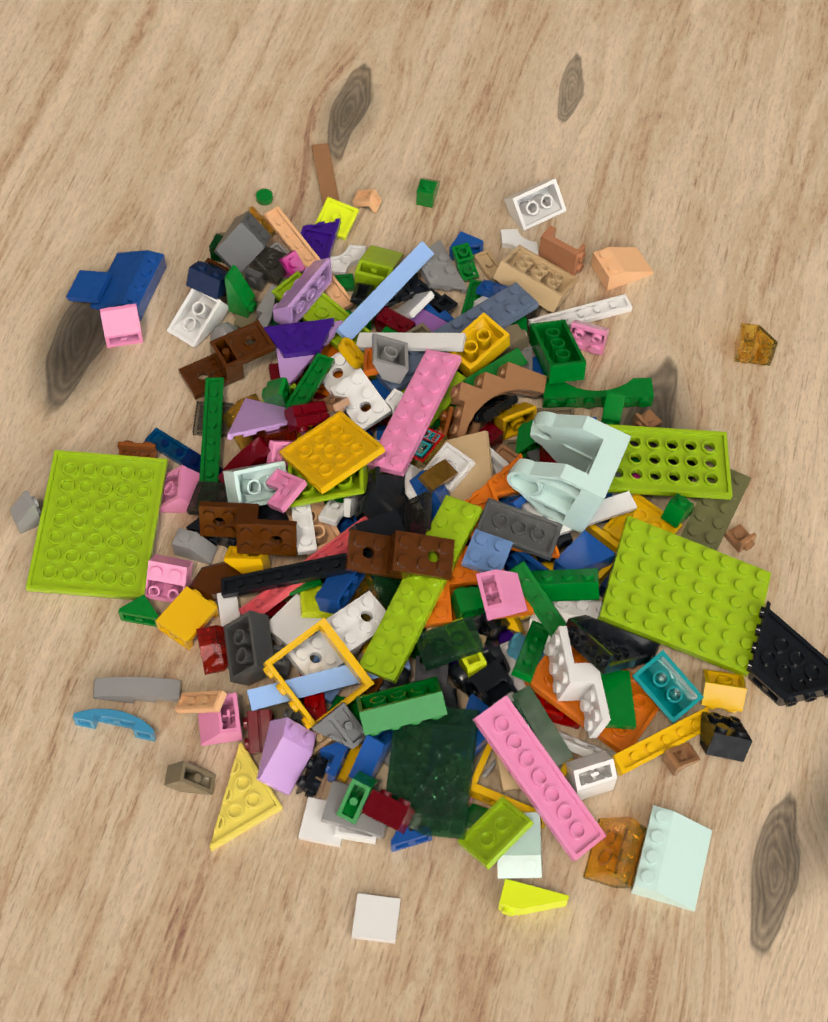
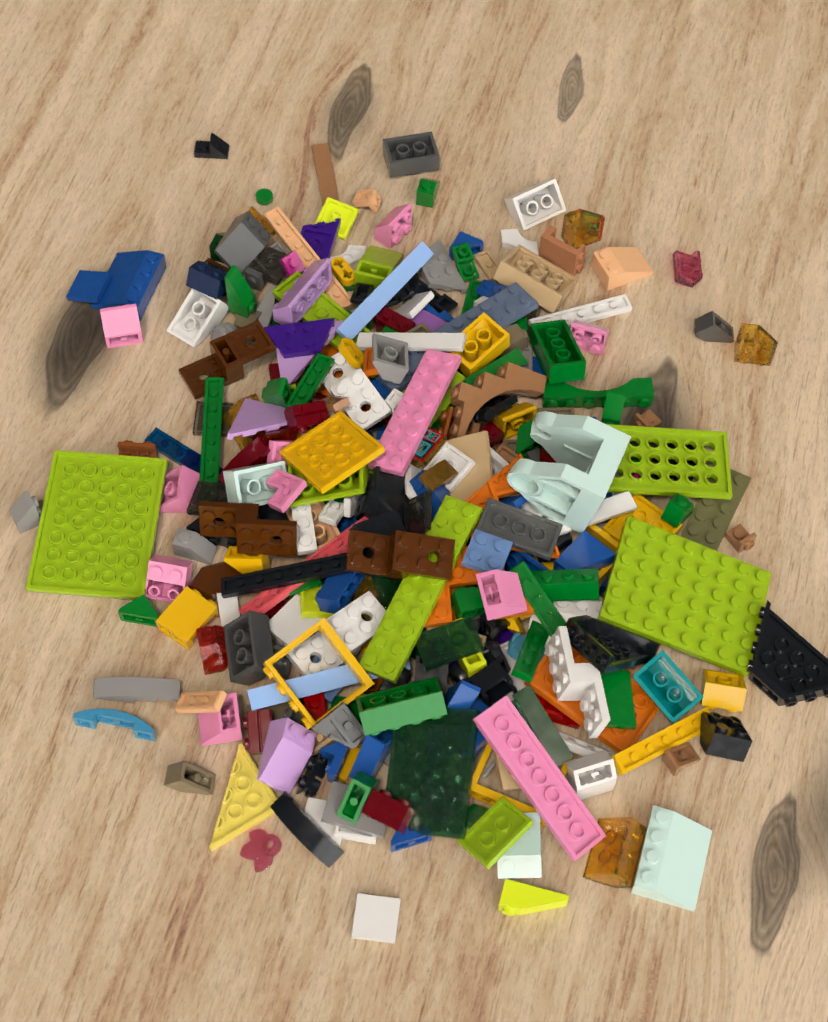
(213, 149): none -> black slope
(258, 850): none -> clear pink plate
(306, 830): none -> black slope
(345, 269): none -> yellow beam
(394, 226): none -> bright pink slope
(411, 154): none -> dark grey brick
(461, 695): none -> blue slope
(582, 228): none -> clear yellow slope
(687, 268): none -> clear pink bracket
(713, 328): none -> dark grey slope

